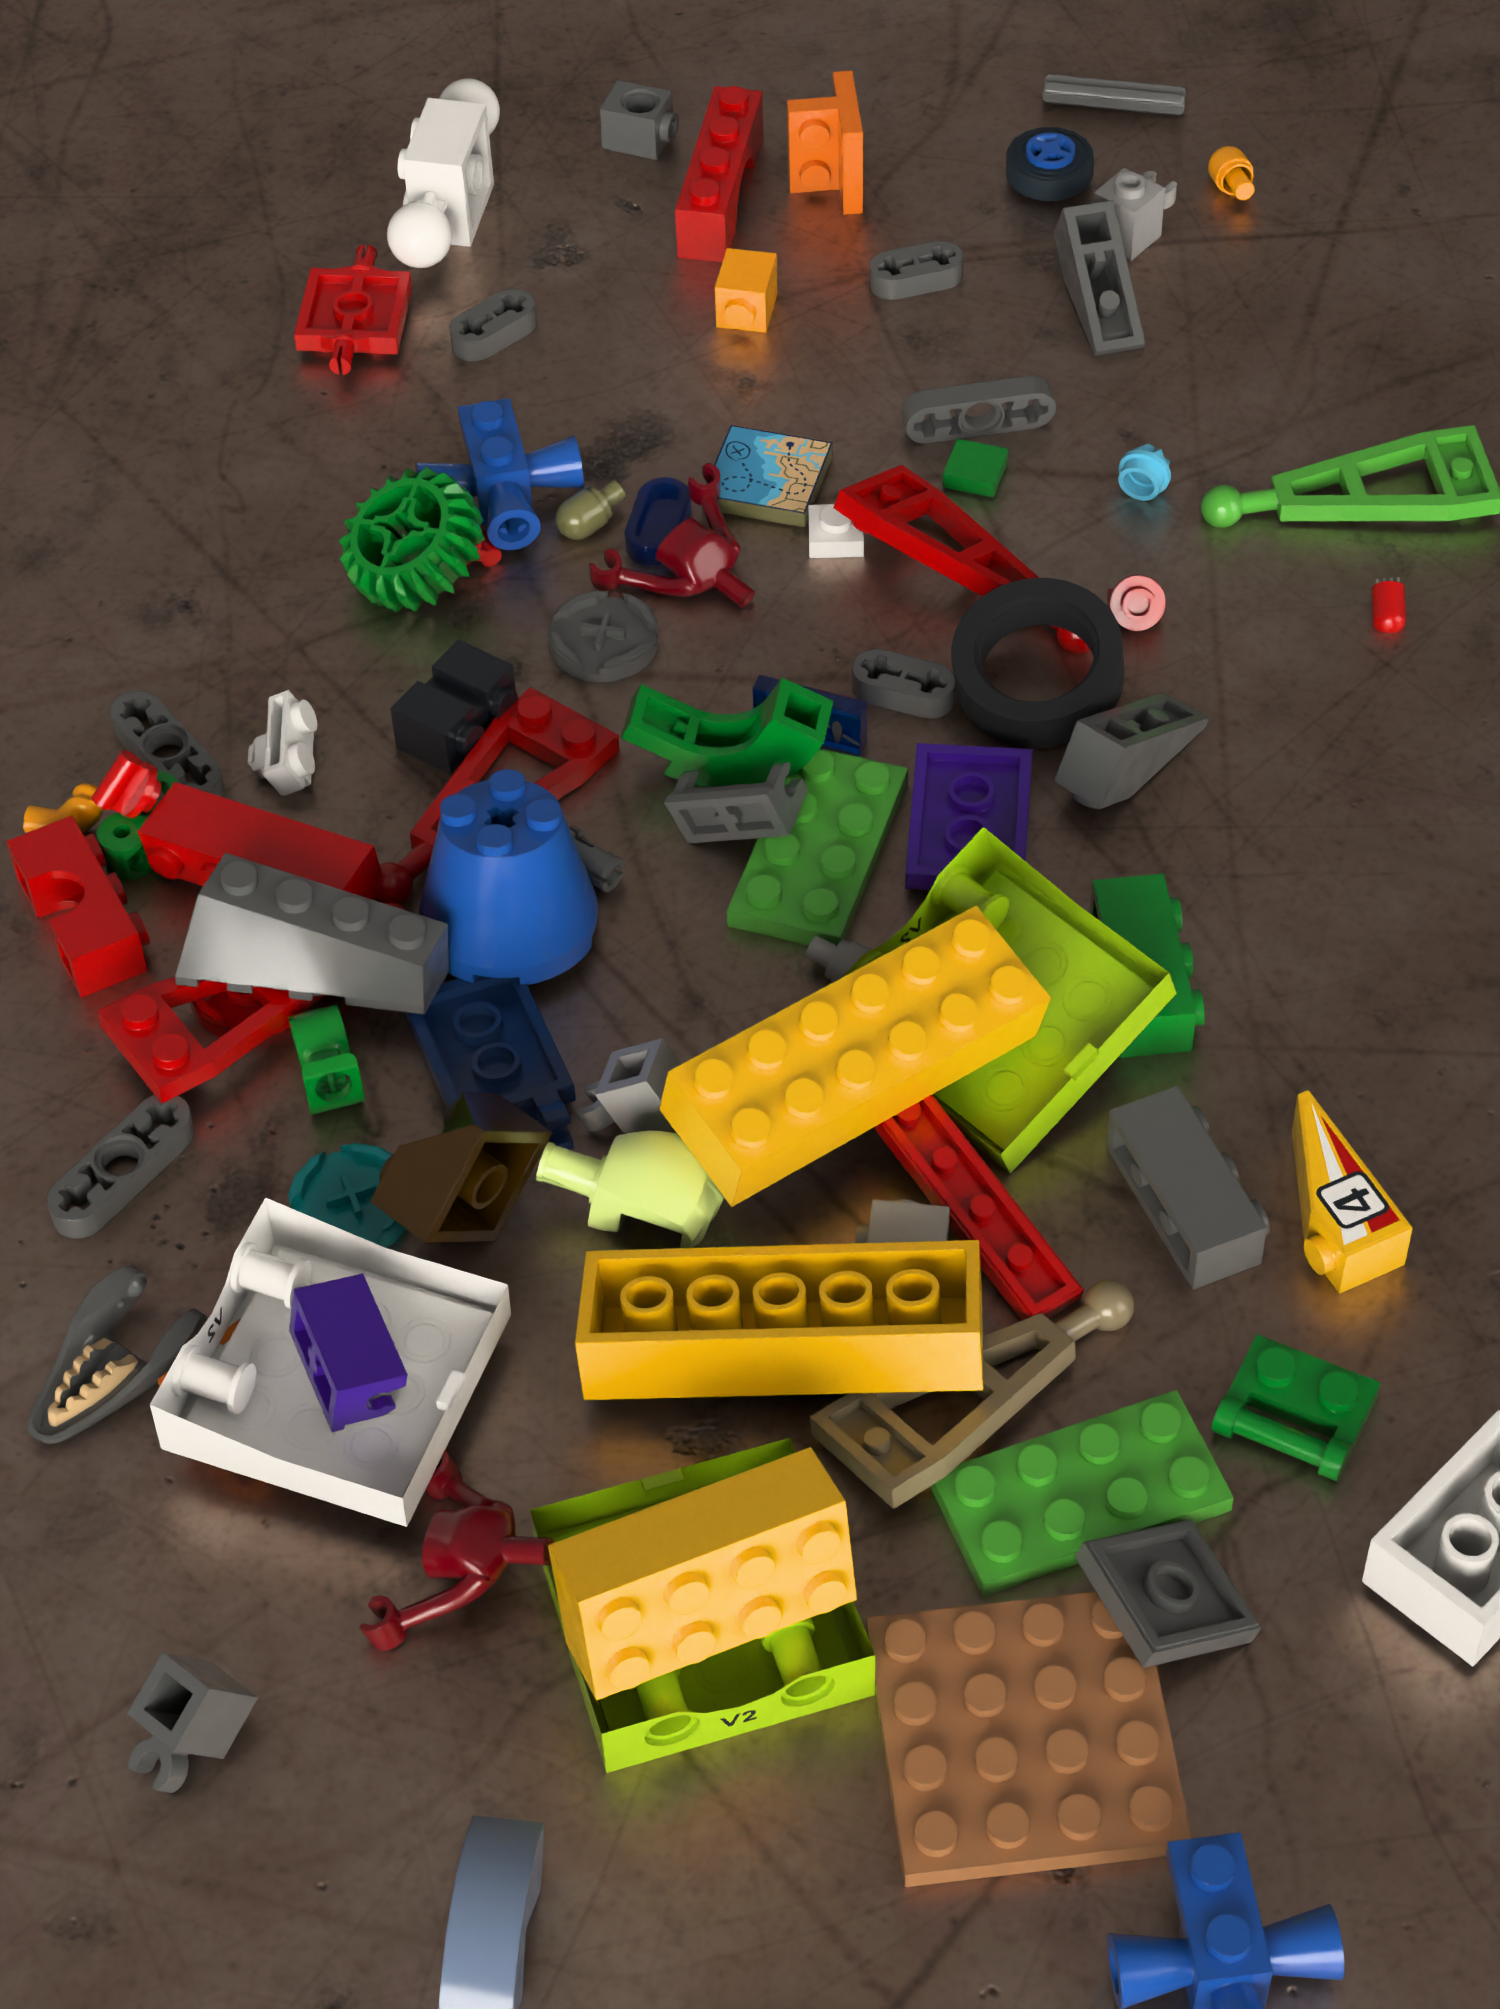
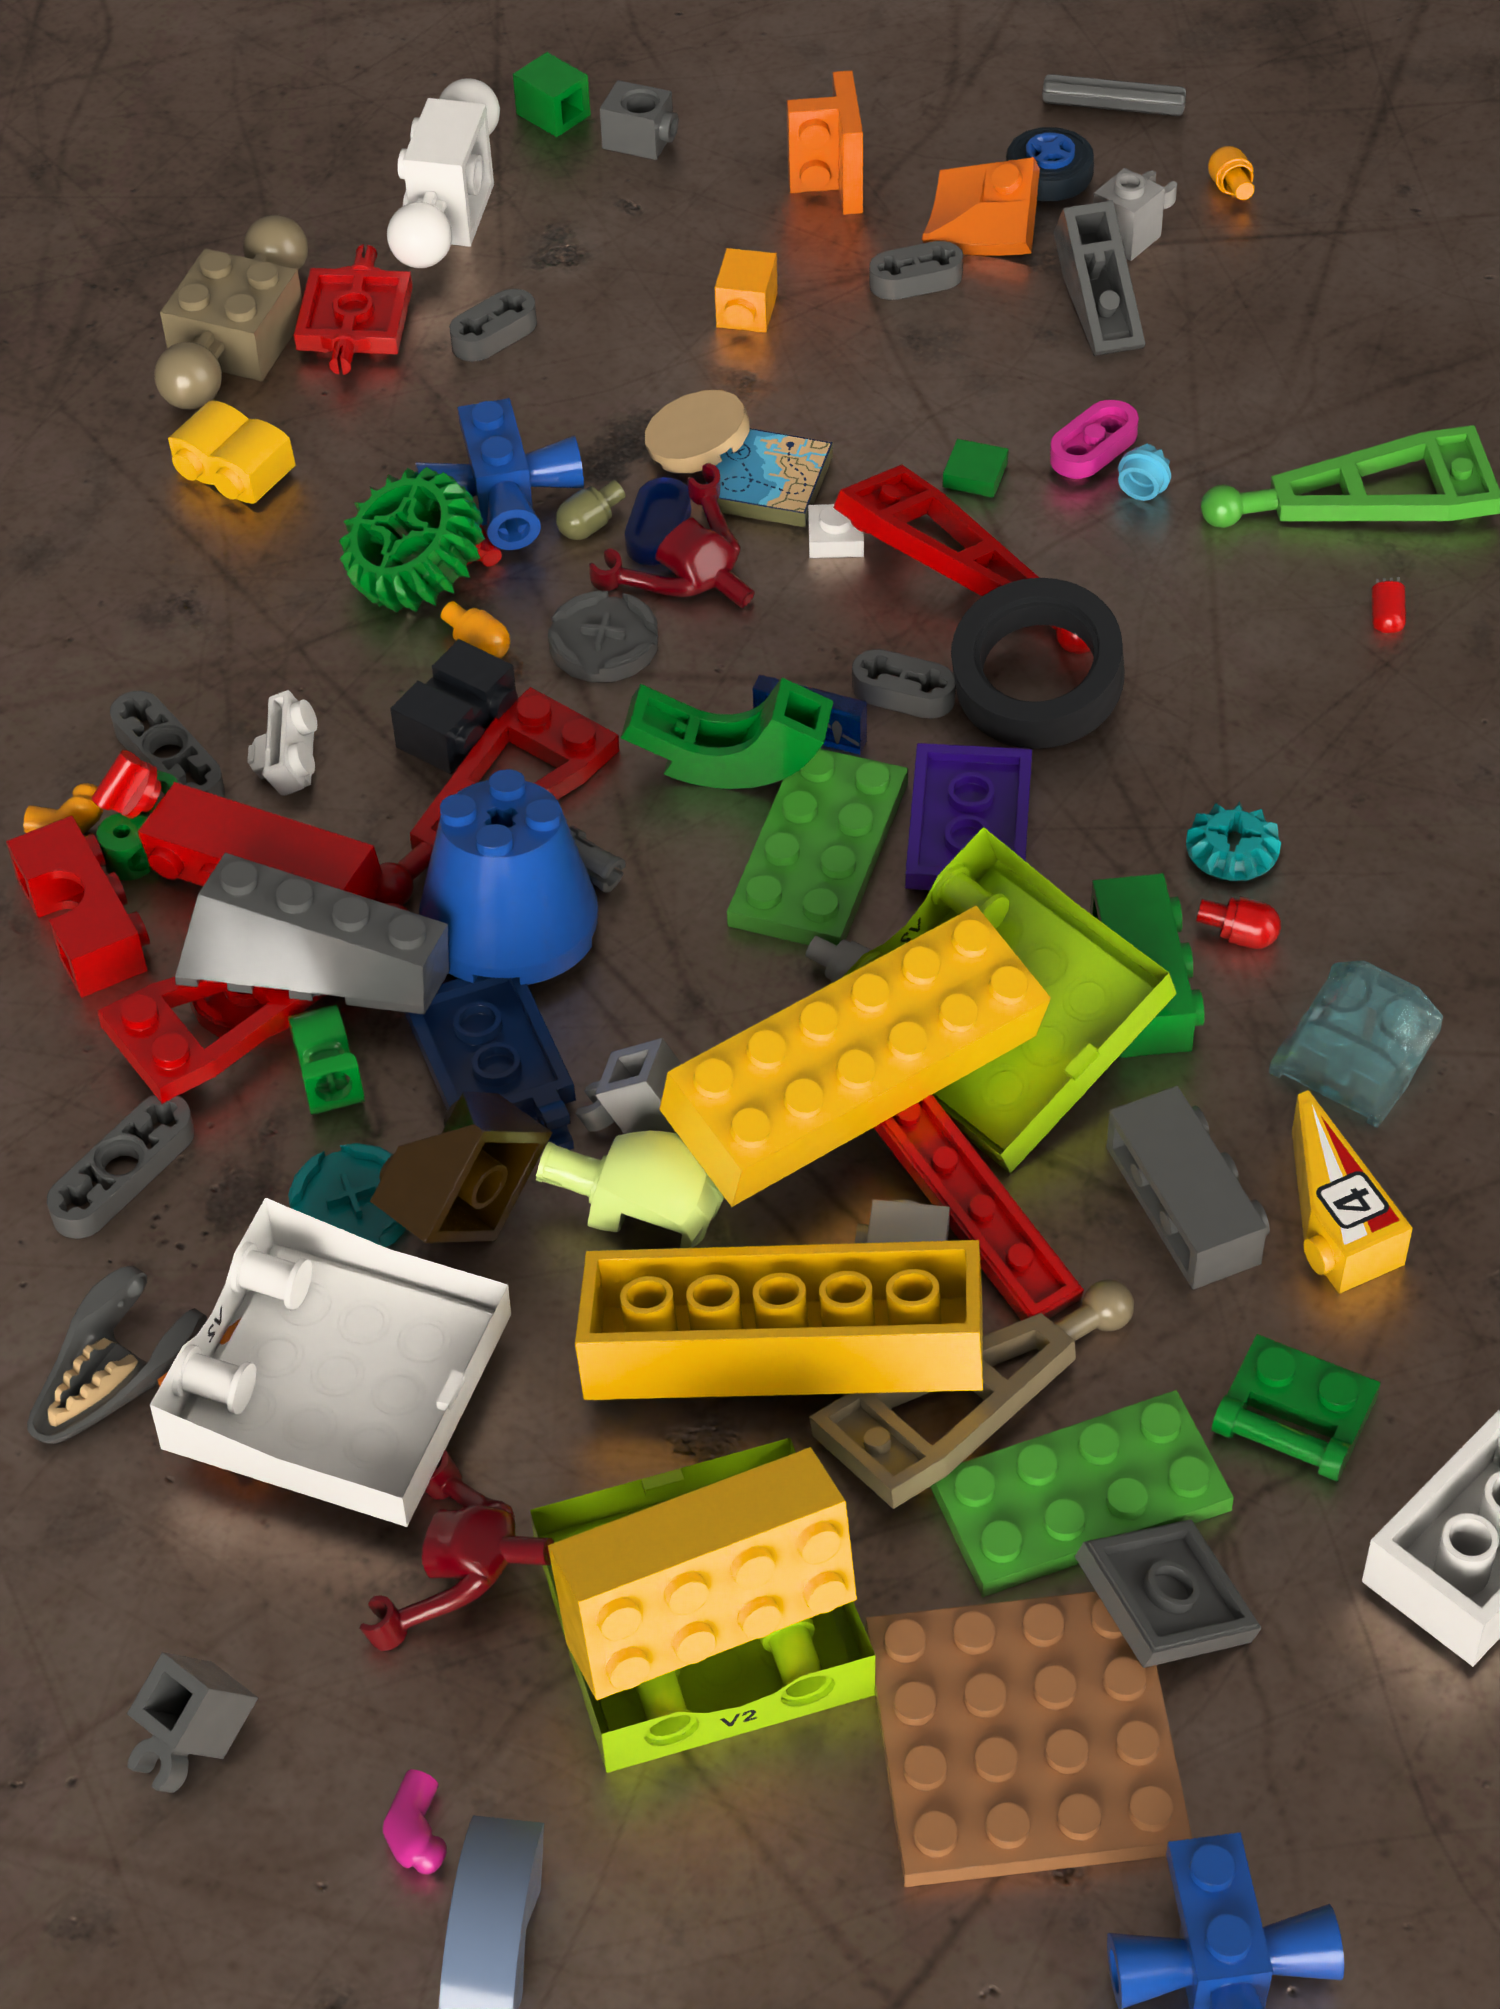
(231, 452): none -> yellow brick
(232, 313): none -> dark tan brick
(346, 1350): dark purple hinge -> none
(407, 1827): none -> dark pink arm
(477, 629): none -> light orange cylinder
(551, 94): none -> green brick
(696, 430): none -> tan tile
(710, 193): red arch -> none
(738, 809): dark grey hinge -> none
(986, 208): none -> orange plate
(1012, 391): dark grey beam -> none
(1094, 439): none -> dark pink plate
(1125, 748): dark grey slope -> none
(1137, 602): plate -> none
(1242, 921): none -> red cylinder
(1252, 857): none -> teal gear
(1360, 1039): none -> clear light blue slope

